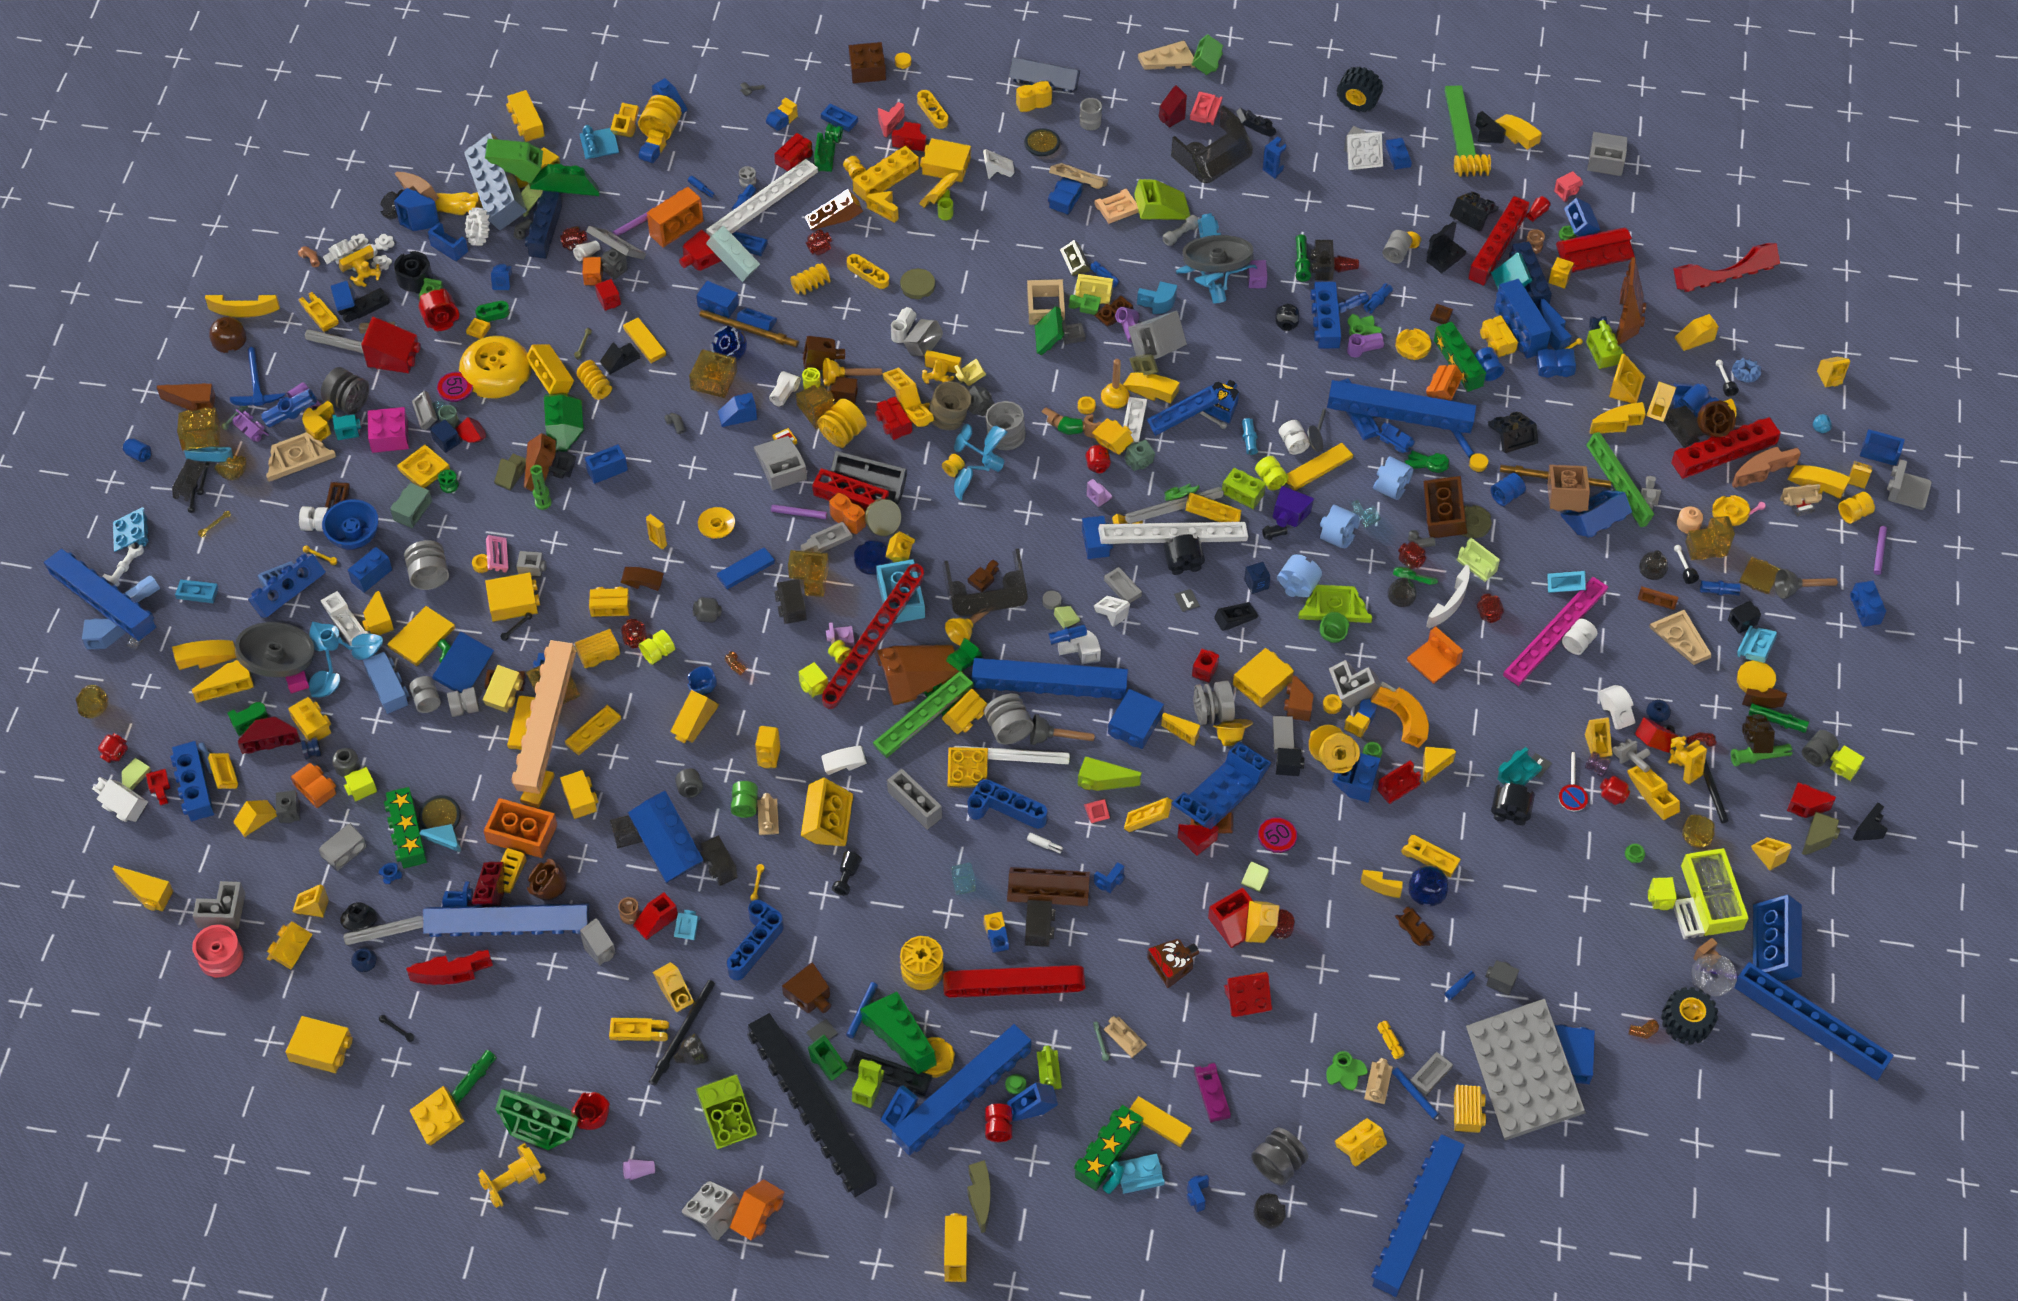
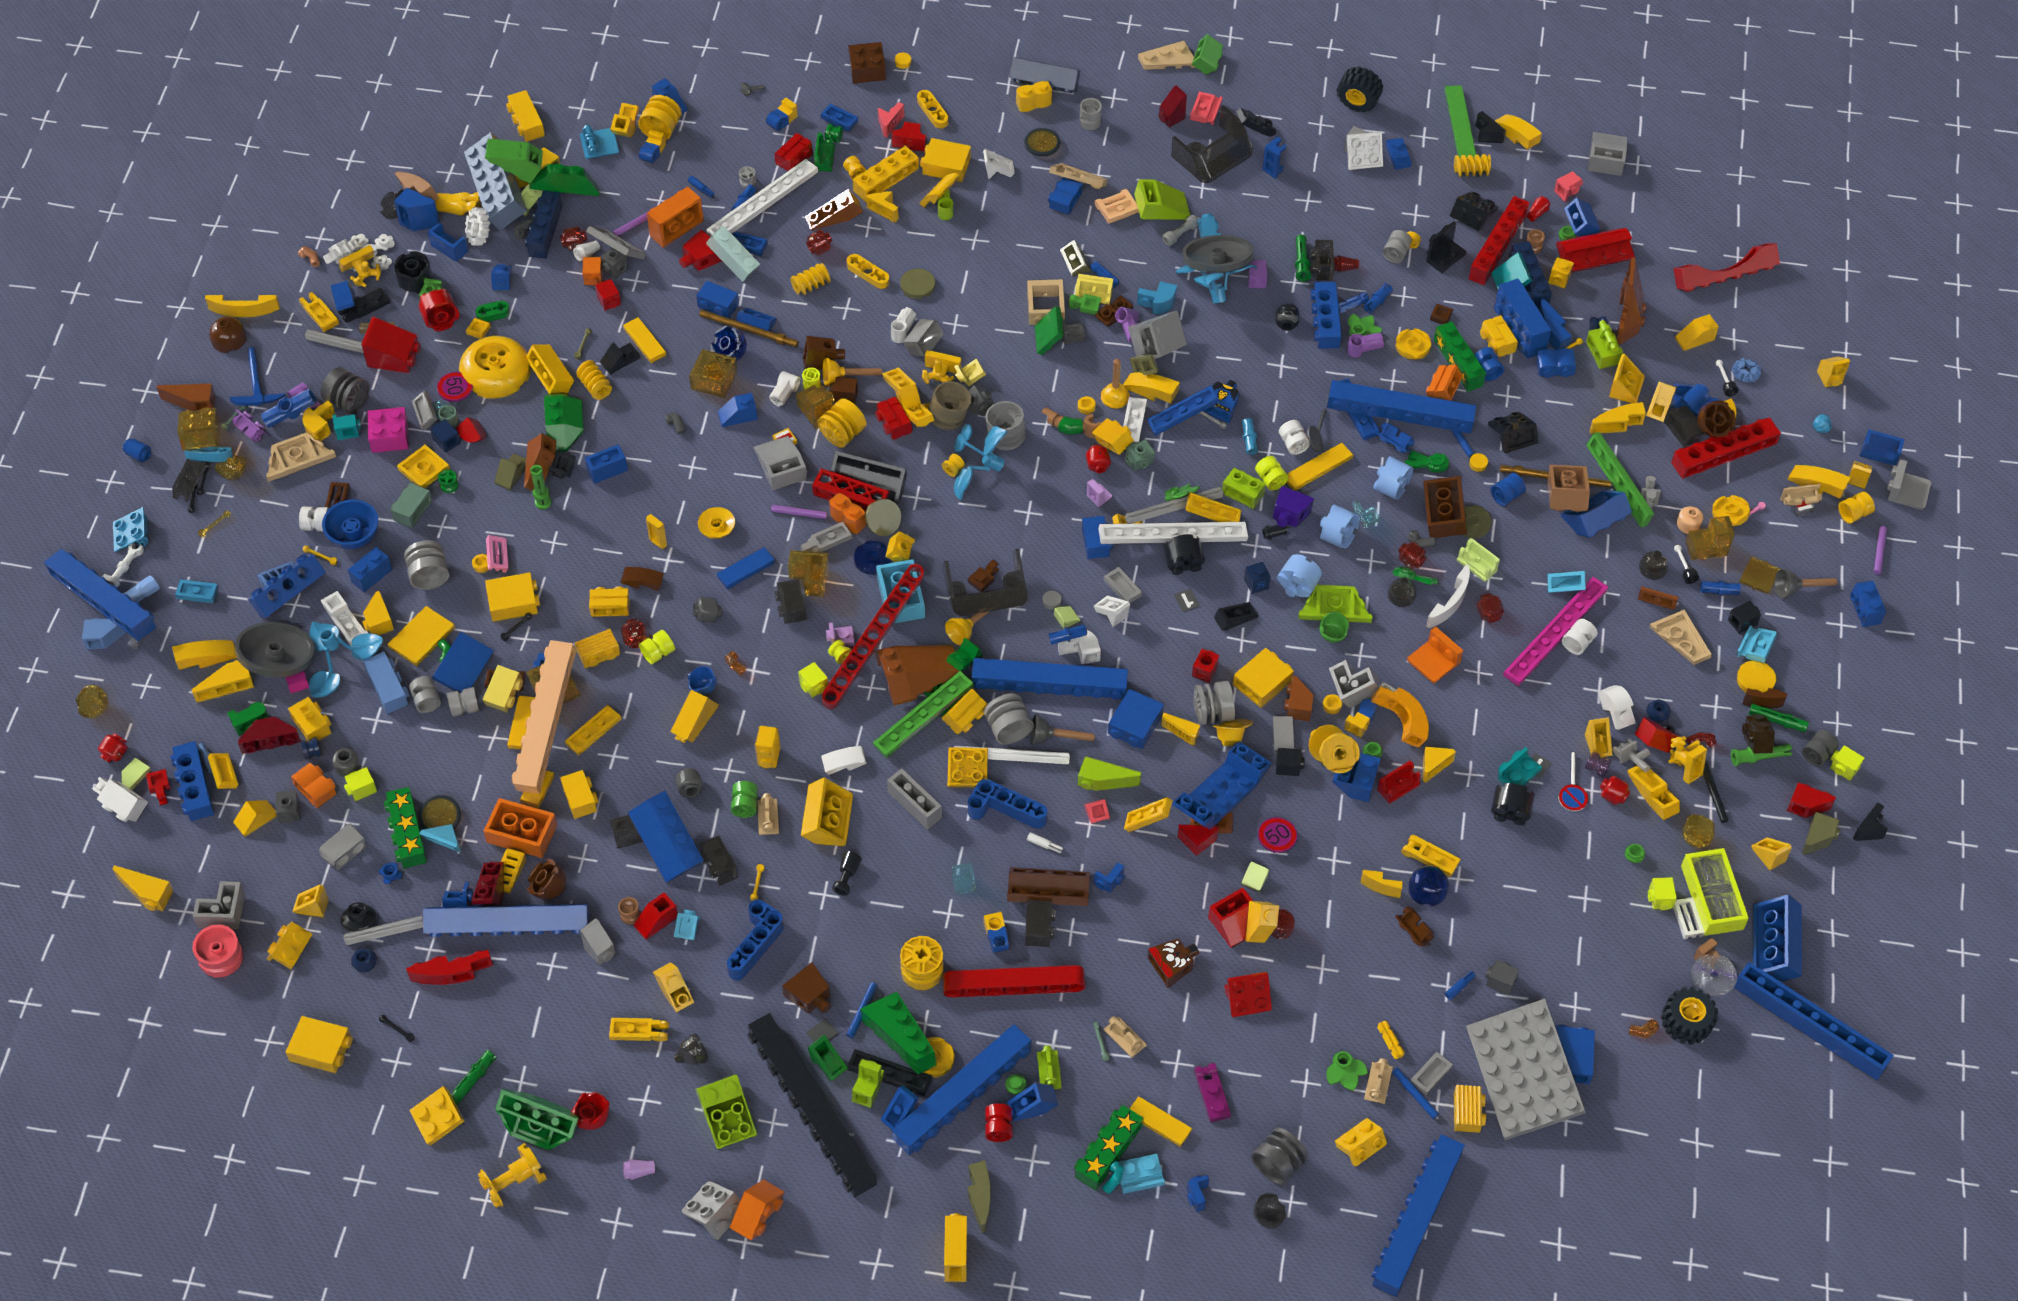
(531, 562): light grey brick -> none
(663, 1064): black bar -> none
(1760, 465): nougat slope -> none

